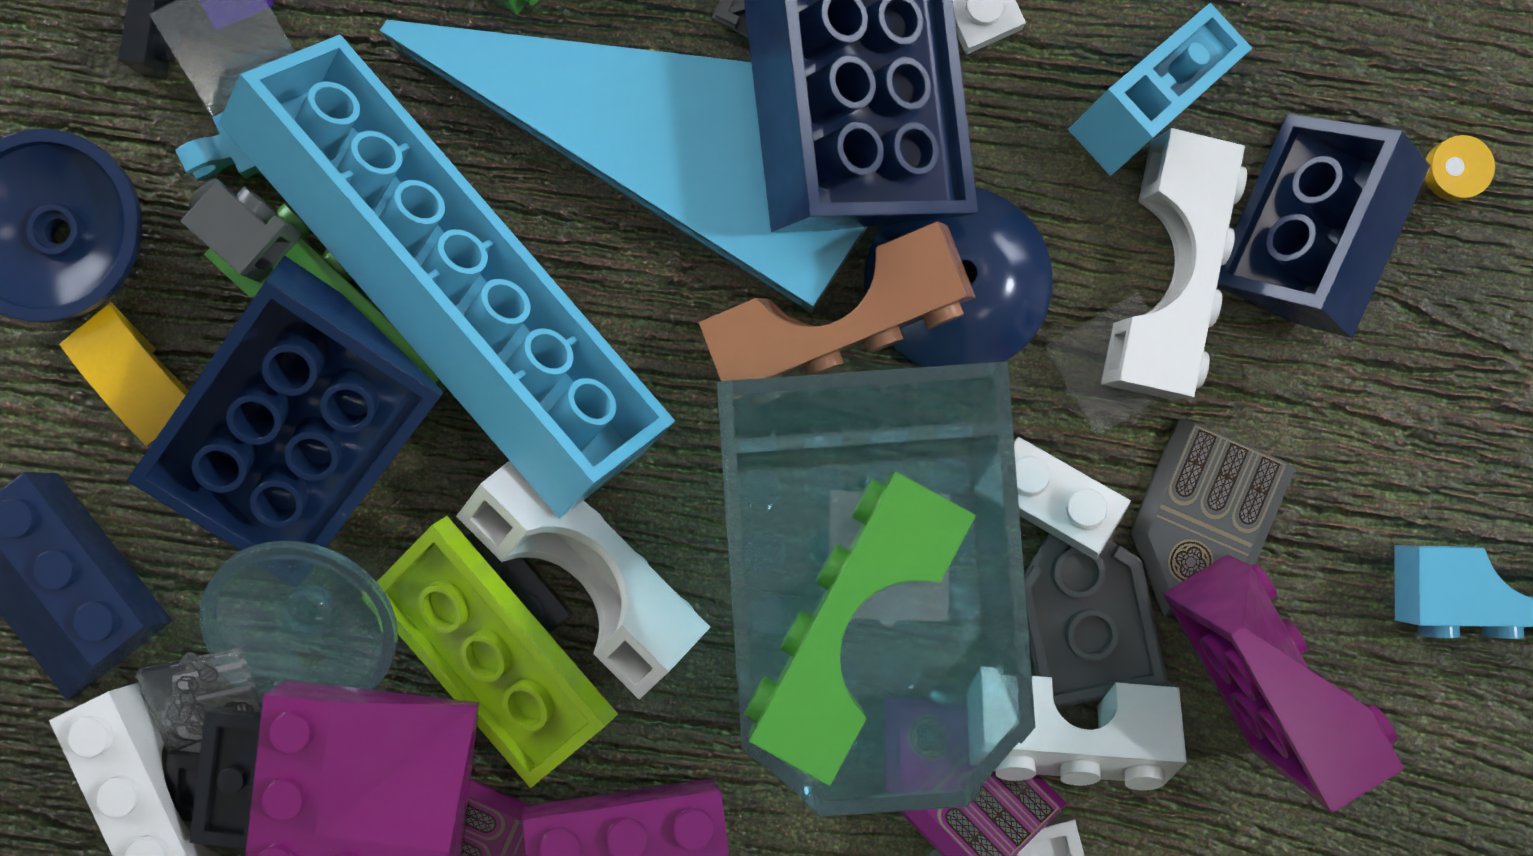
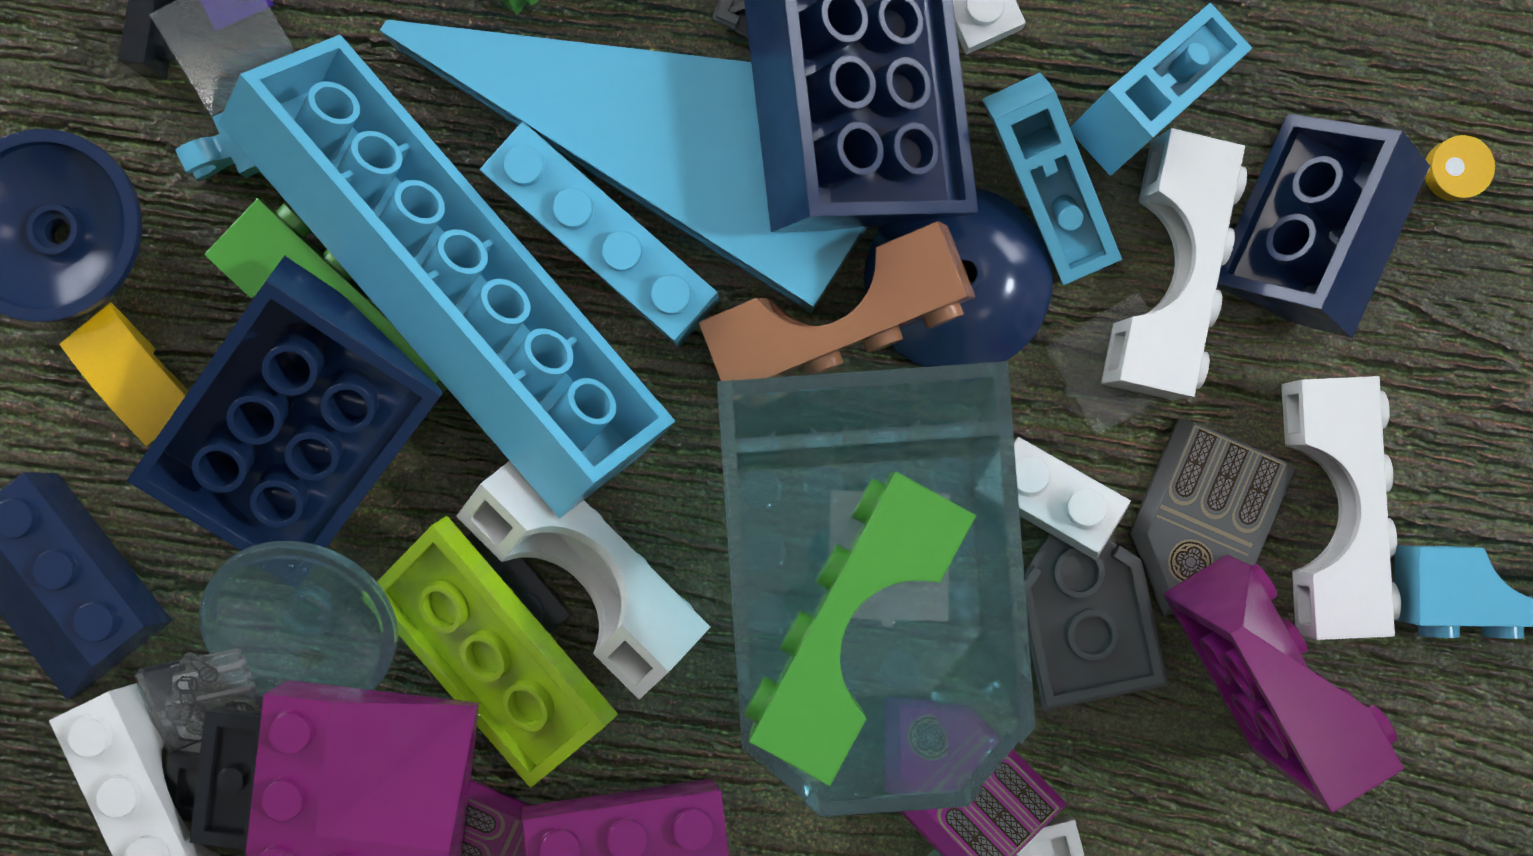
(240, 228): dark grey brick -> none
(600, 234): none -> medium azure arch
(1052, 177): none -> medium azure slope
(1134, 742): white arch -> none
(1350, 583): none -> white arch

